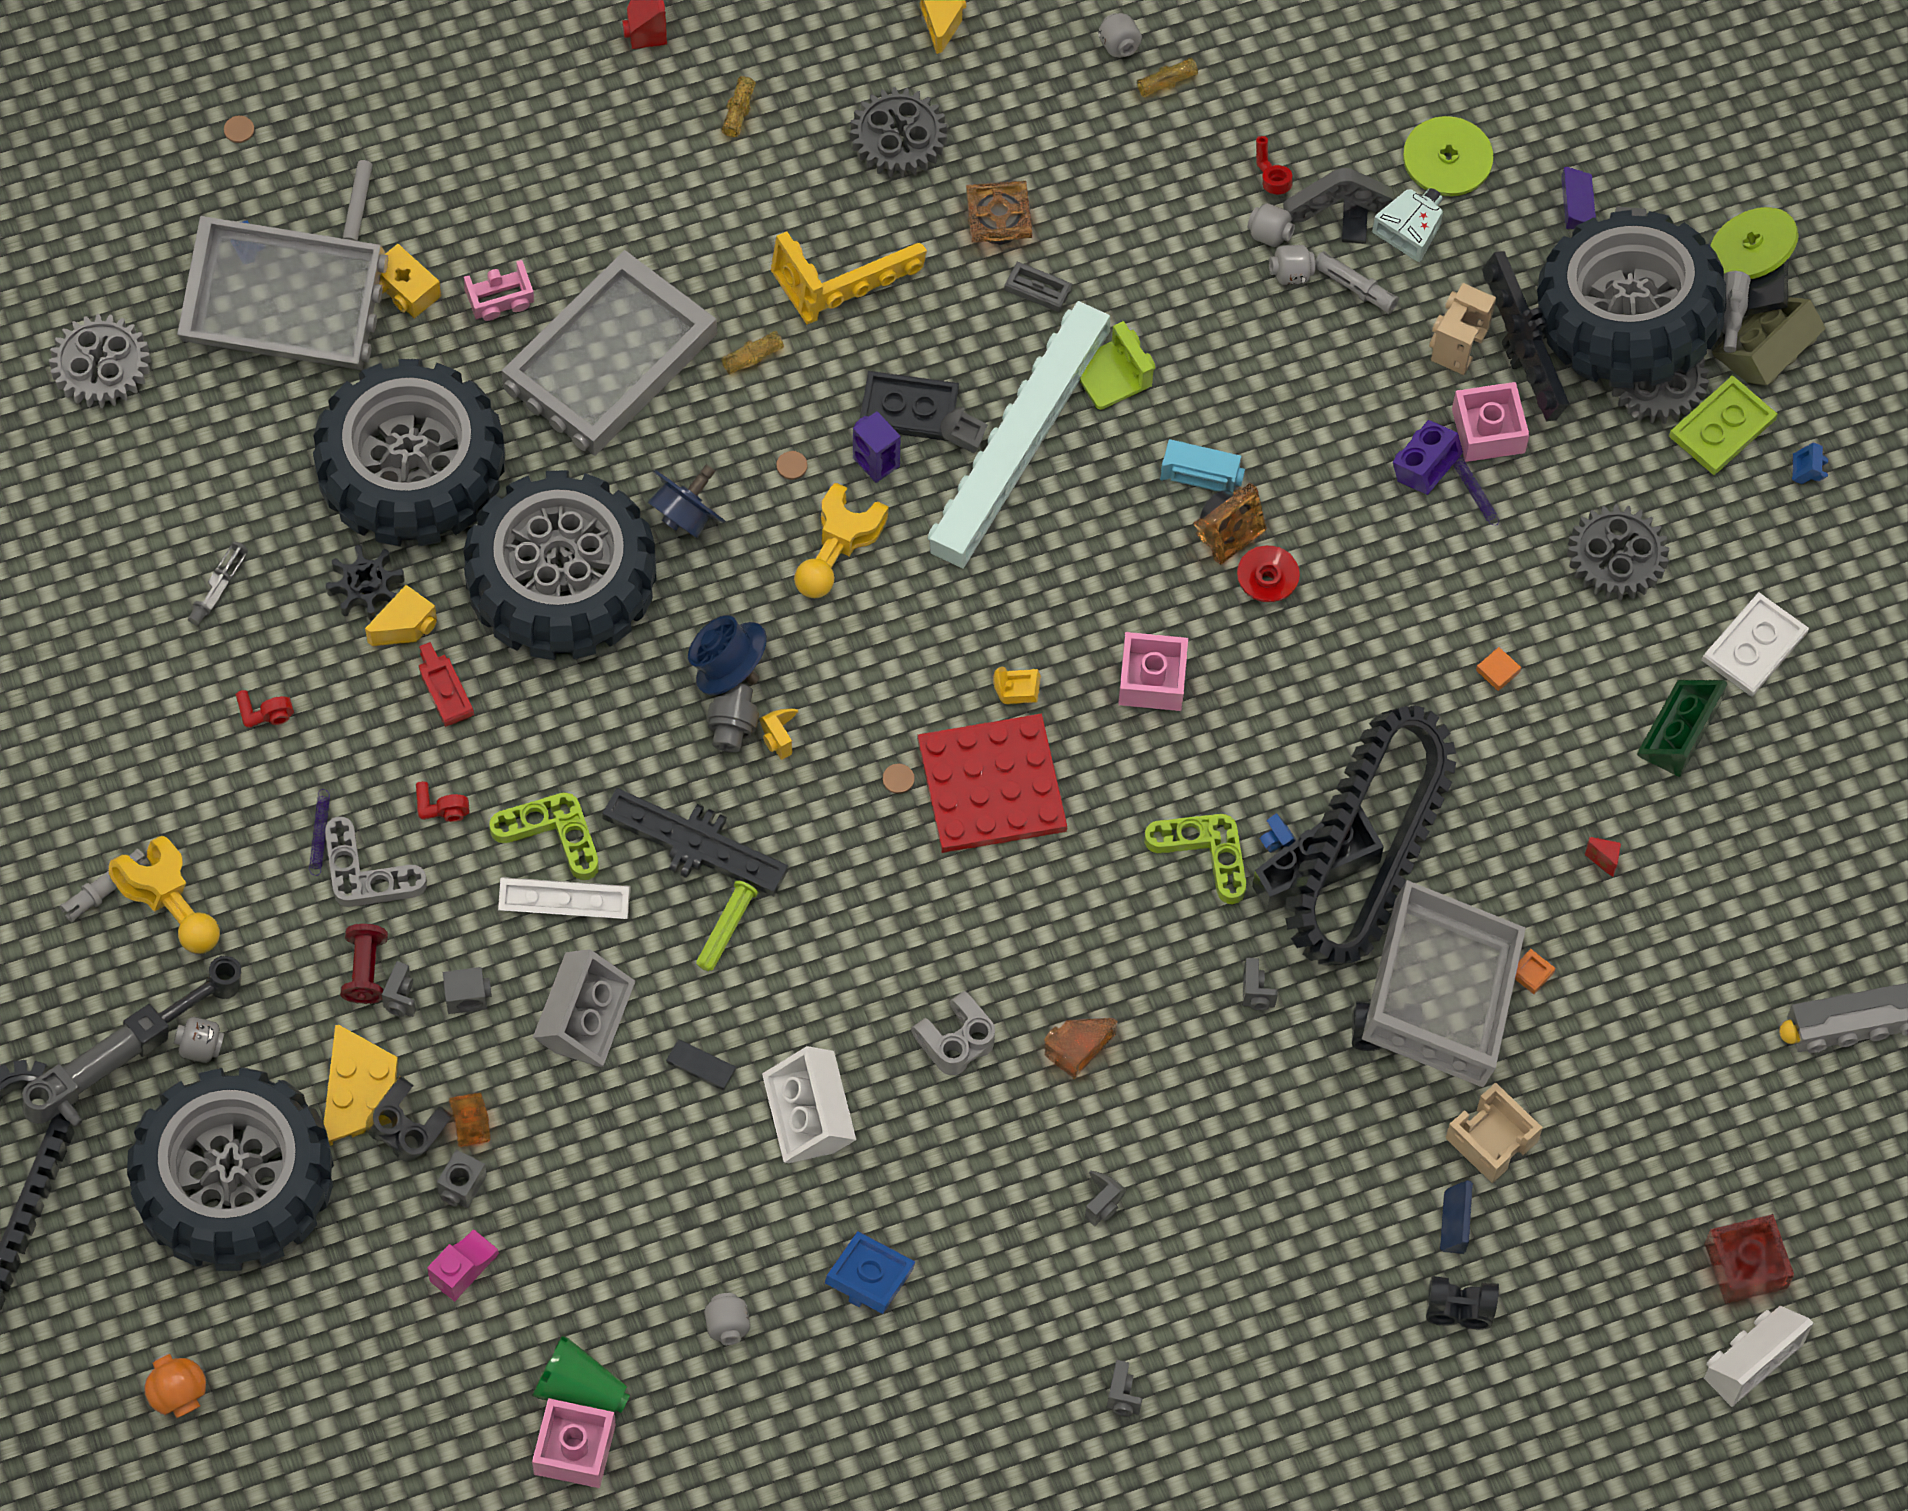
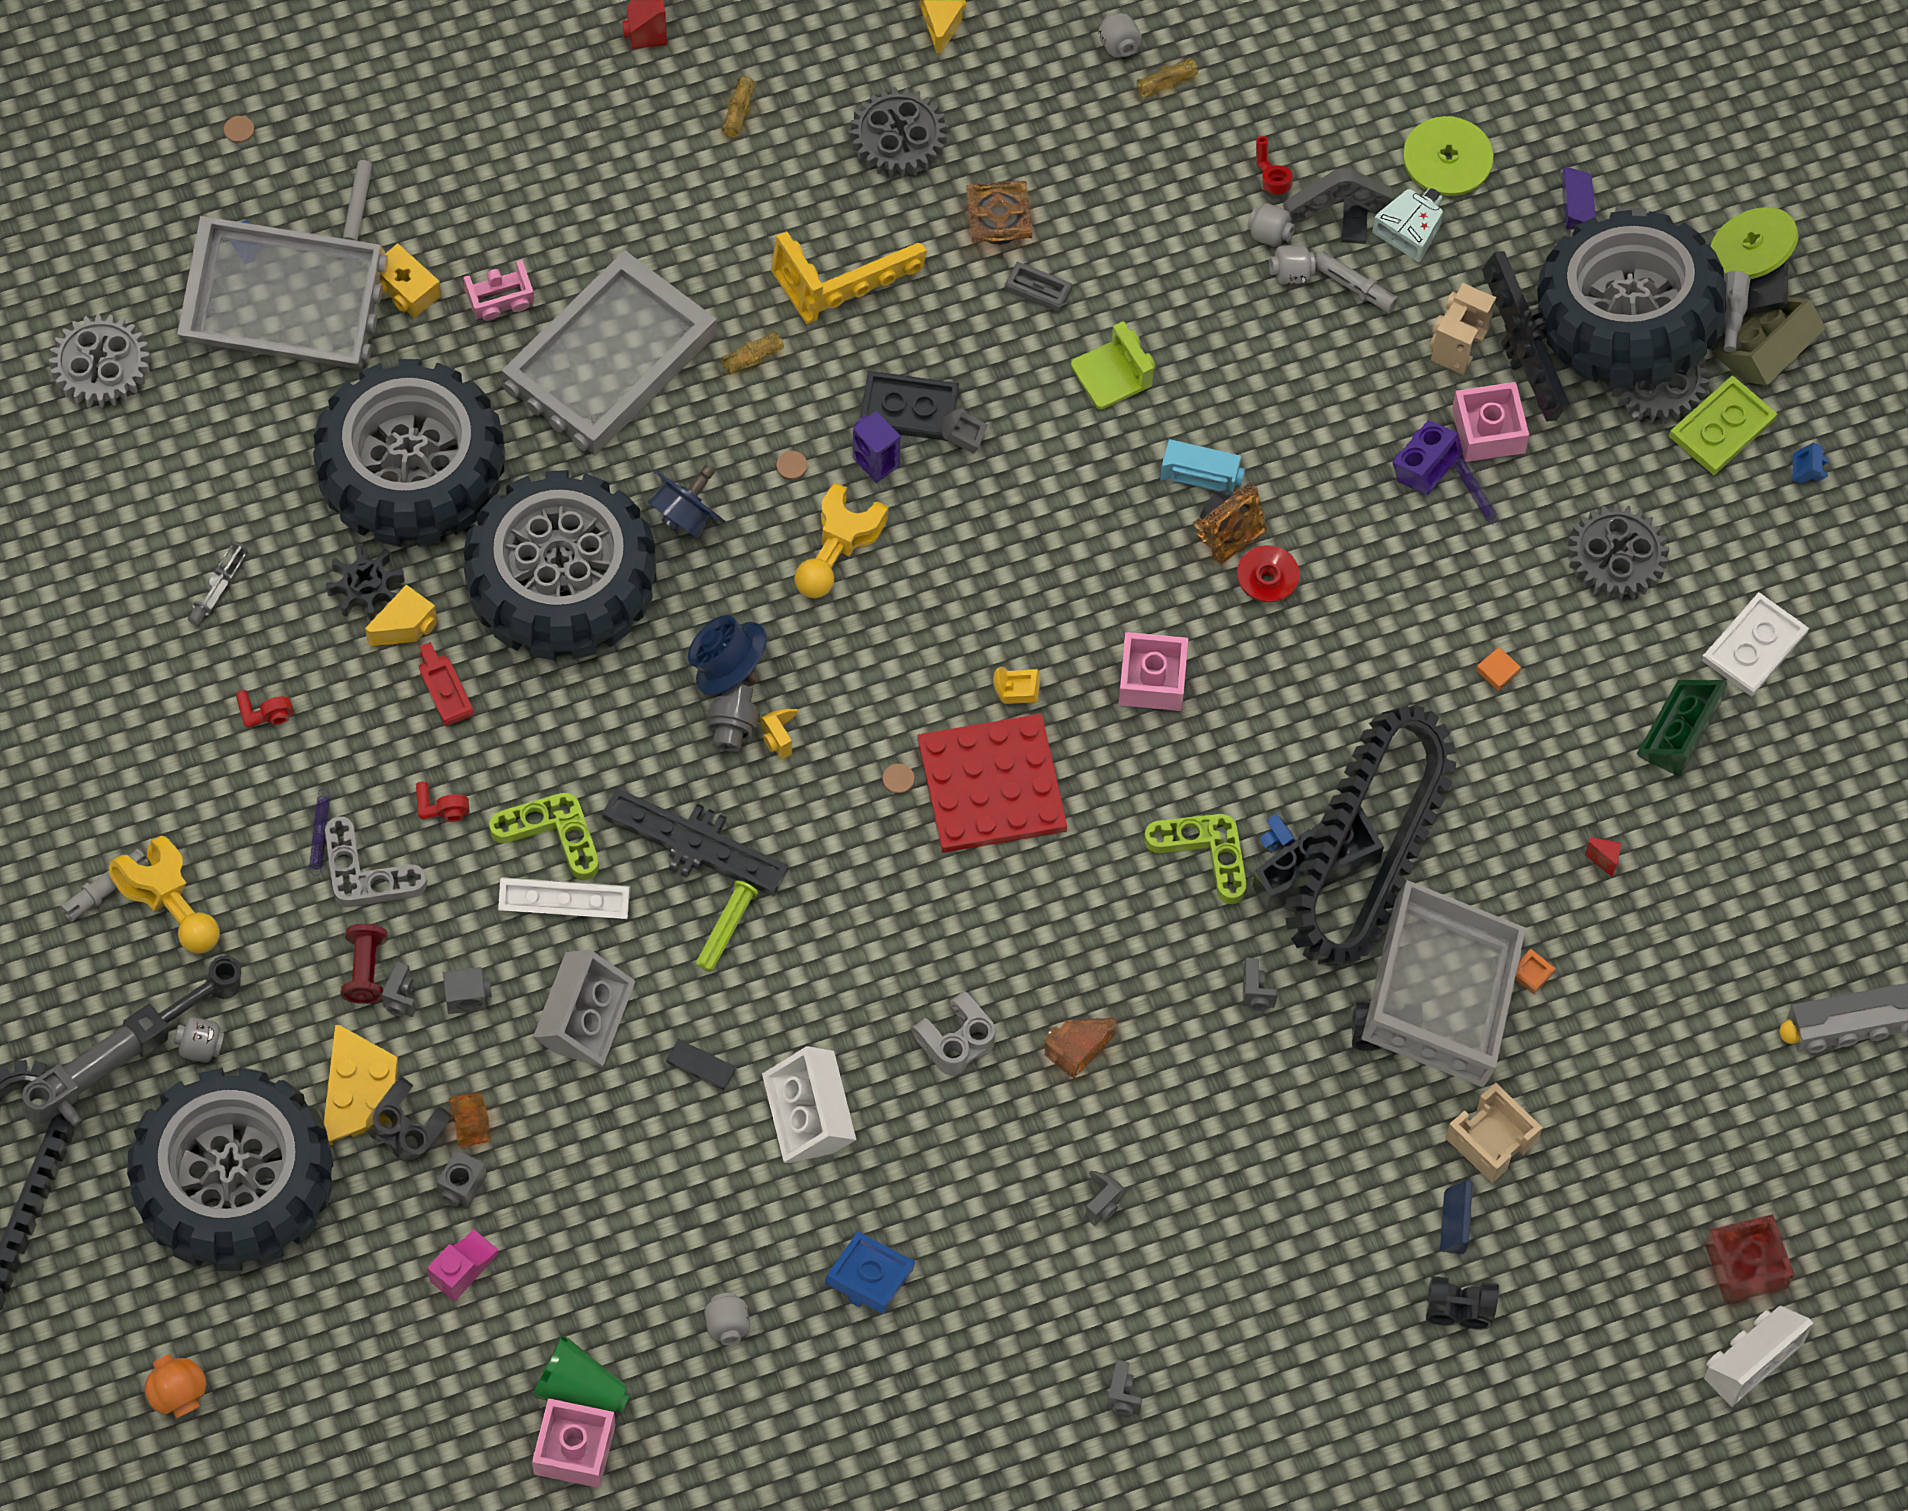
(1019, 435): light aqua brick -> none

